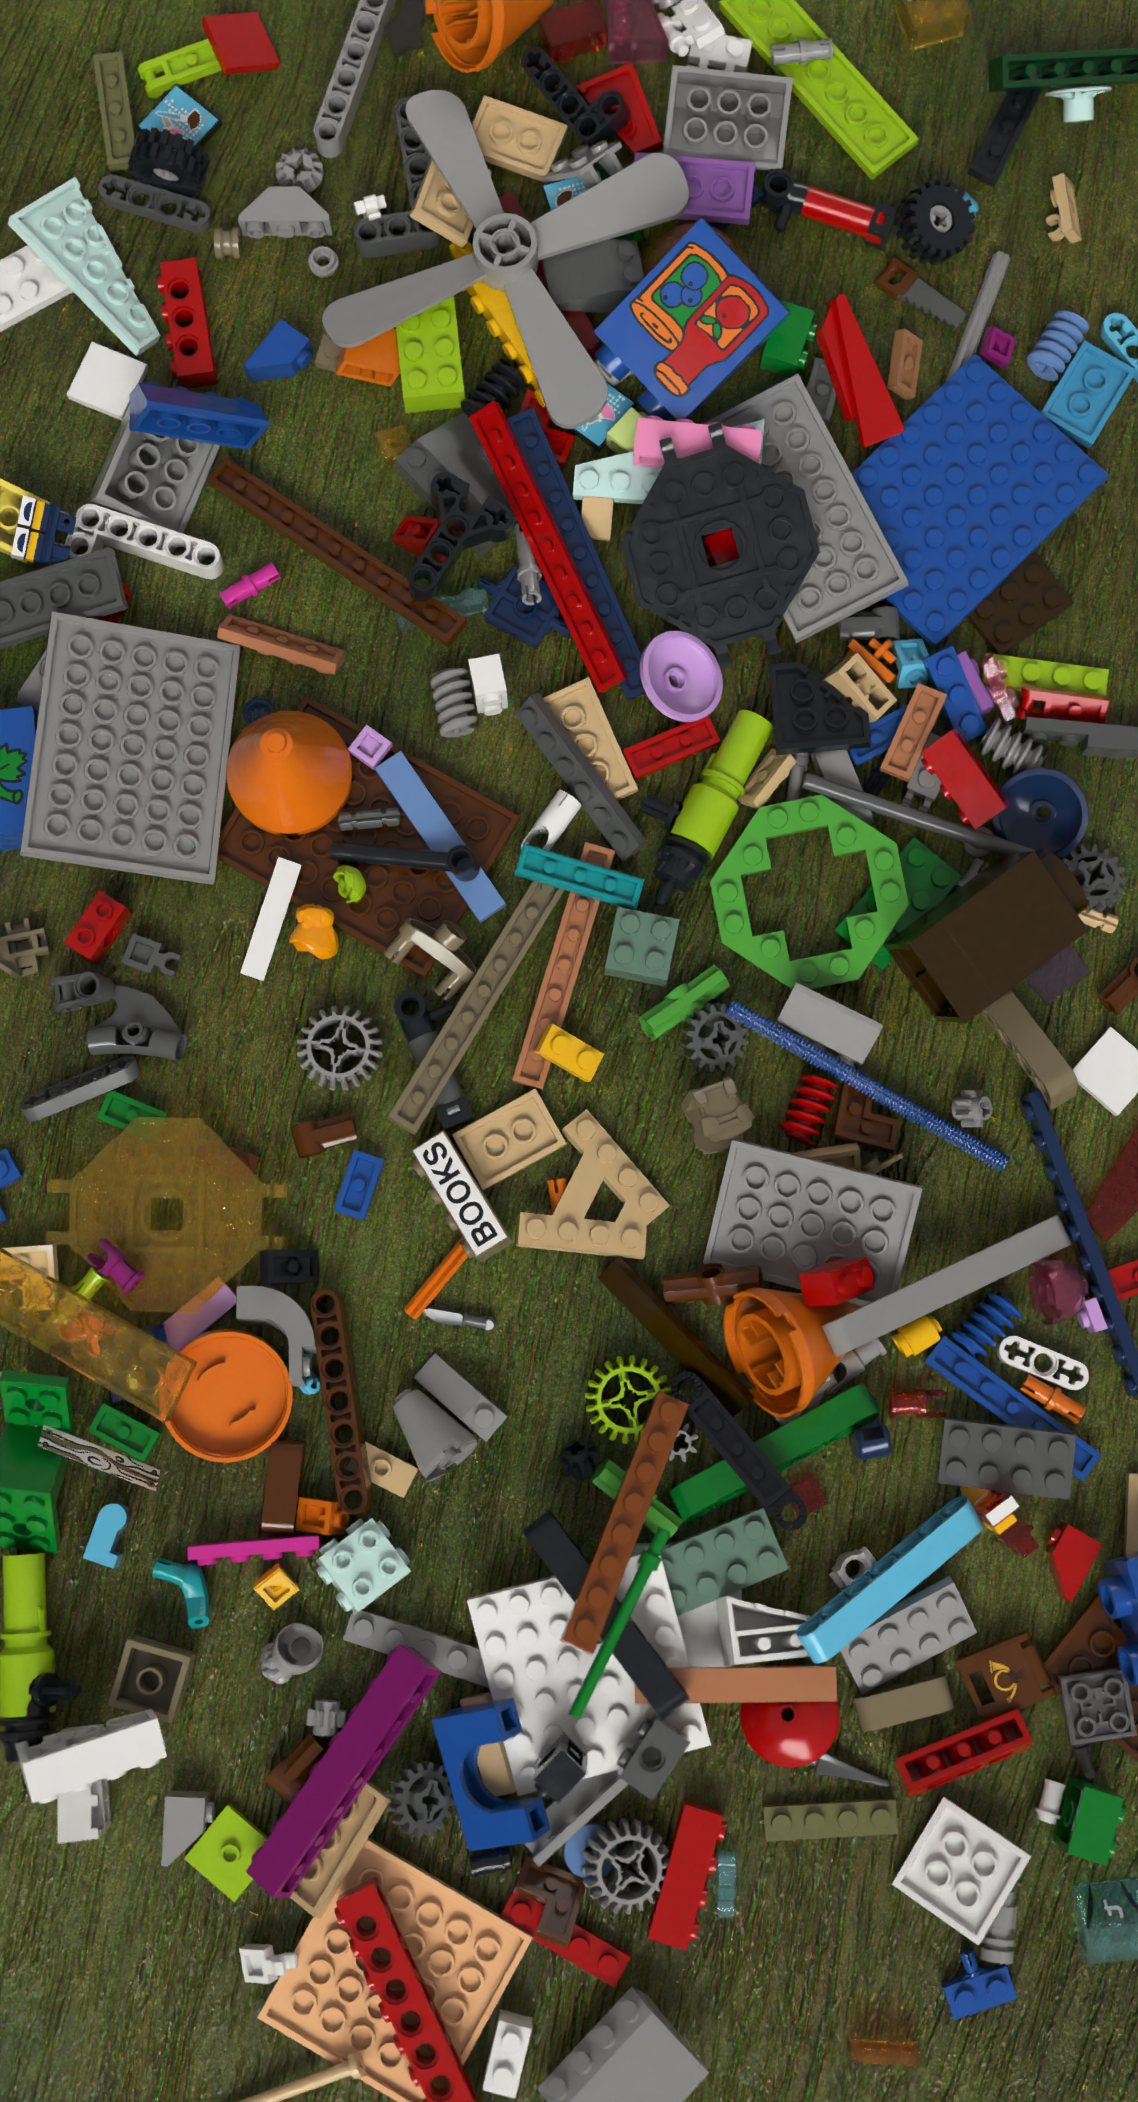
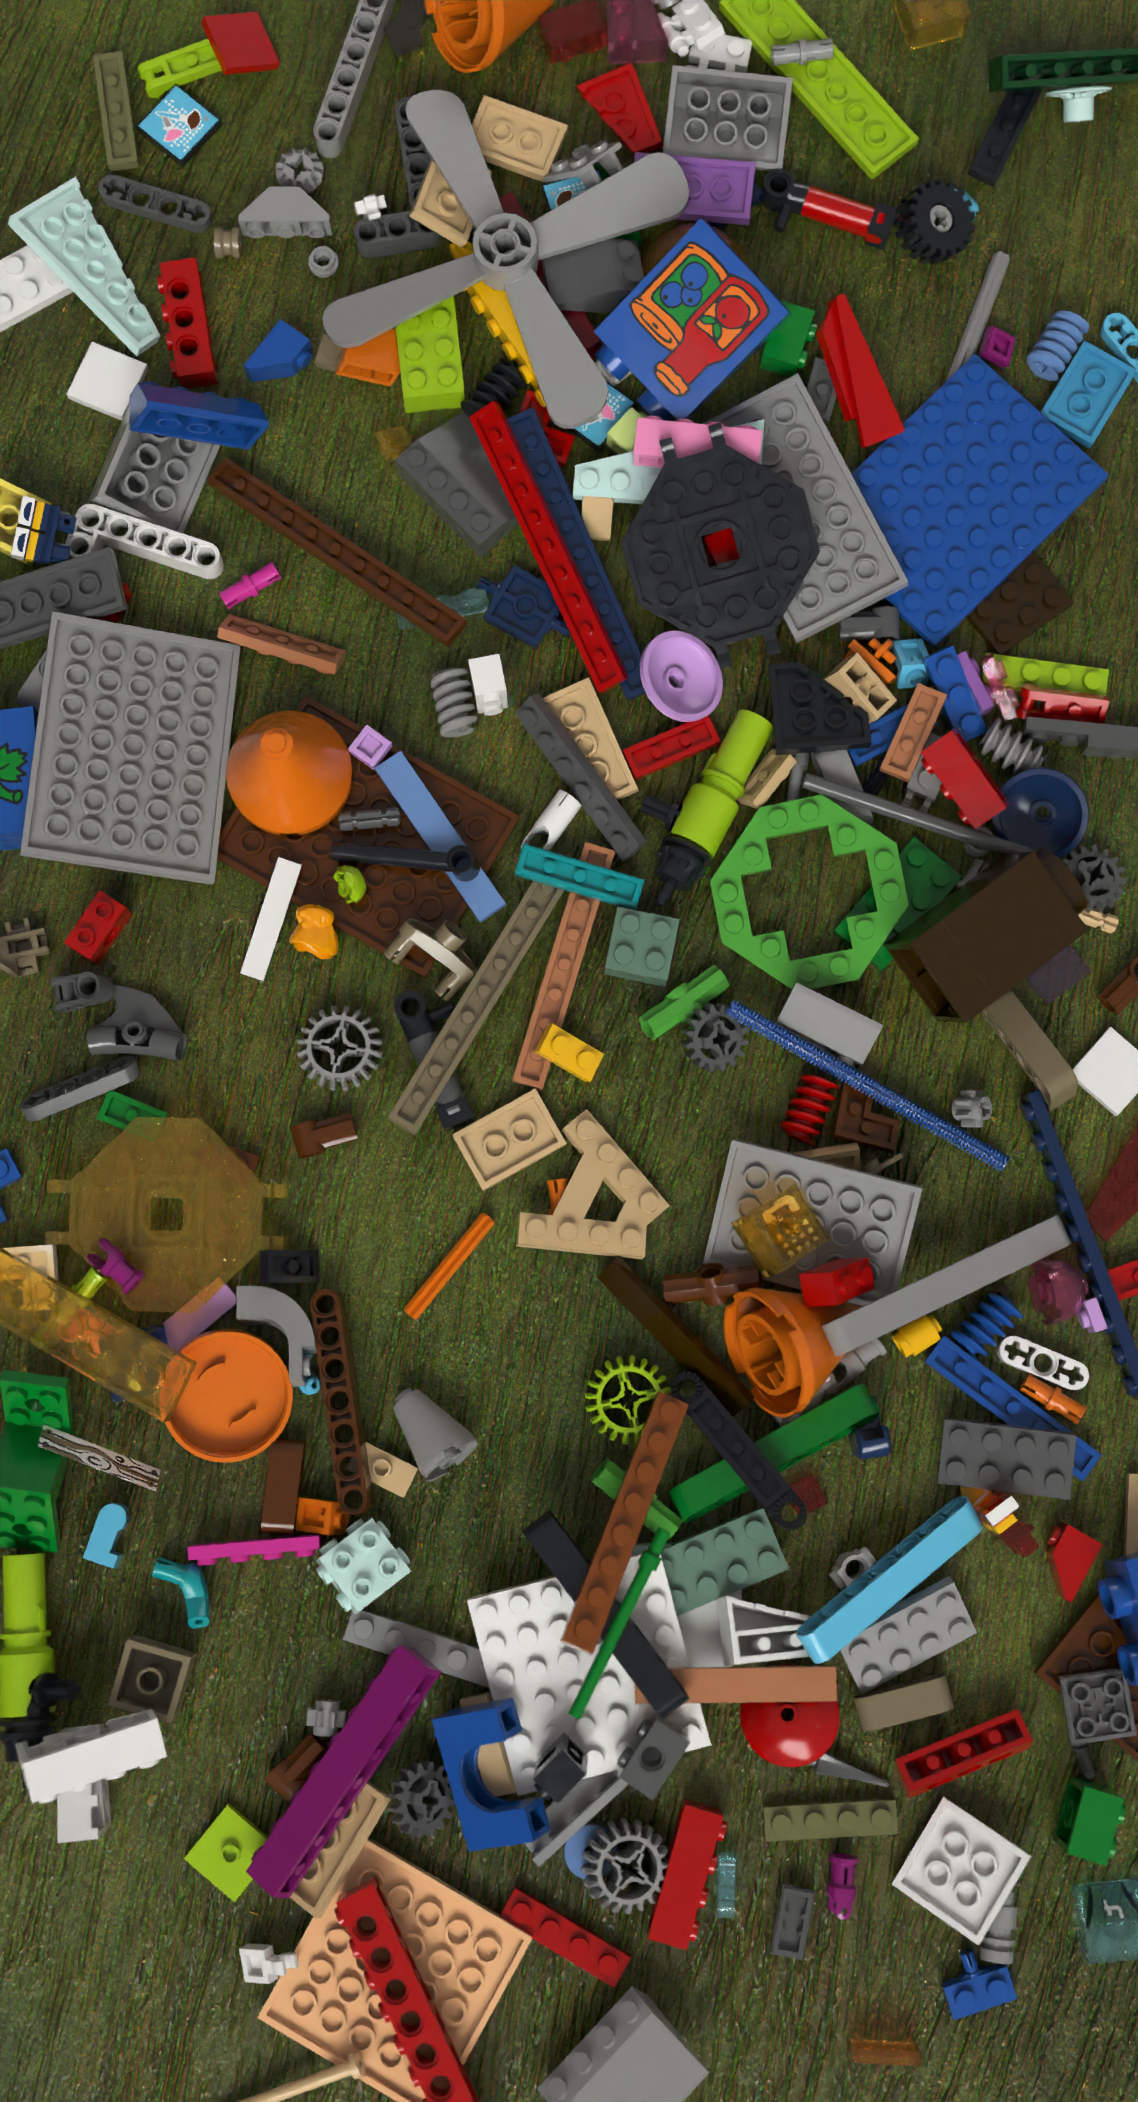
(124, 1432): green plate -> none
(147, 955): dark grey plate -> none
(169, 162): black bush -> none
(185, 1819): light grey slope -> none
(256, 708): tile -> none
(275, 1586): yellow tile -> none
(292, 1653): light grey hair -> none
(359, 1185): blue plate -> none
(415, 534): red slope -> none
(457, 1317): dark grey piece -> none
(461, 1196): brick -> none
(461, 1397): light grey slope -> none
(475, 529): black beam -> none
(491, 1862): black pin -> none
(507, 2053): white brick -> none
(528, 571): light grey pin -> none
(559, 1892): reddish brown plate -> none
(567, 96): black beam -> none
(579, 1459): black gear -> none
(681, 1451): light grey gear -> none
(716, 1116): dark tan piece -> none
(780, 1231): none -> clear yellow slope
(792, 1921): none -> dark grey plate
(841, 1886): none -> magenta piece
(904, 364): medium nougat plate -> none
(913, 1403): clear red piece -> none
(918, 293): piece -> none
(1010, 1673): reddish brown container -> none
(1050, 1802): white pin -> none
(1064, 198): tan plate -> none

